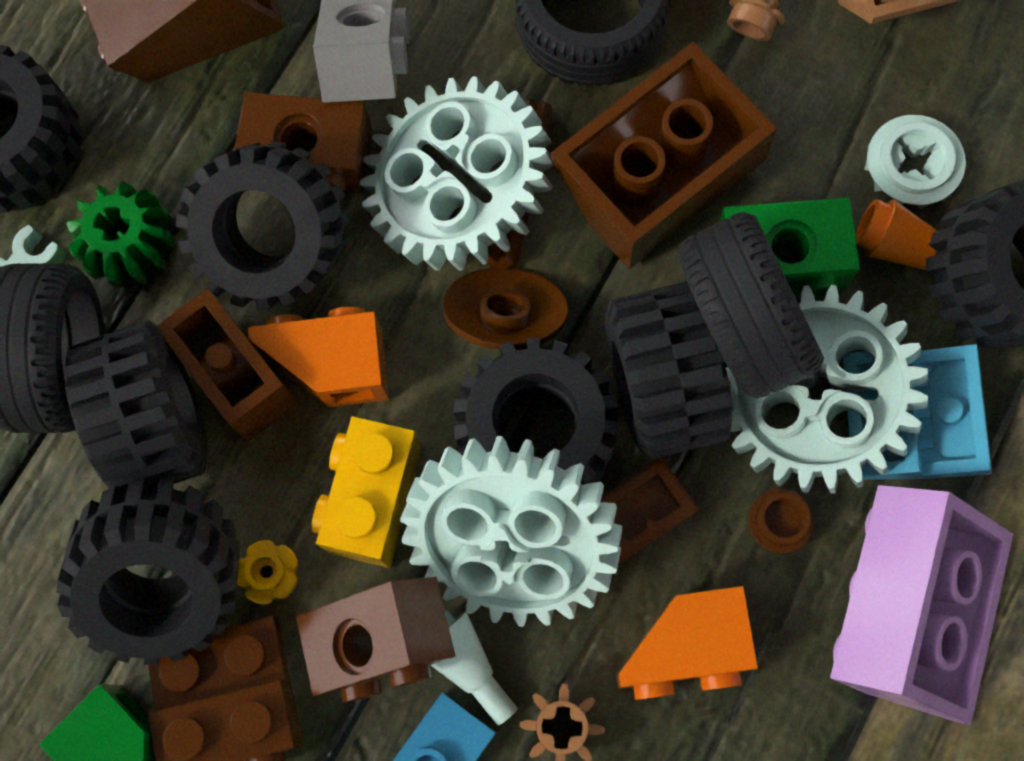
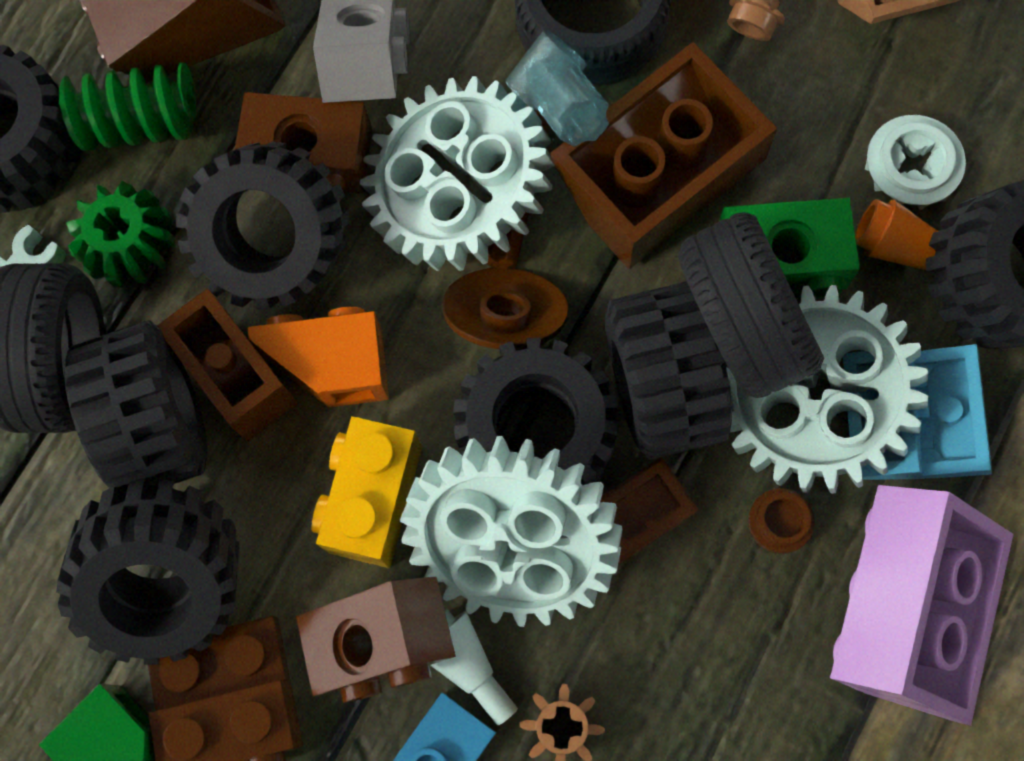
(129, 111): none -> green piece
(279, 584): yellow plate -> none
(554, 85): none -> clear light blue piece
(693, 638): orange slope -> none

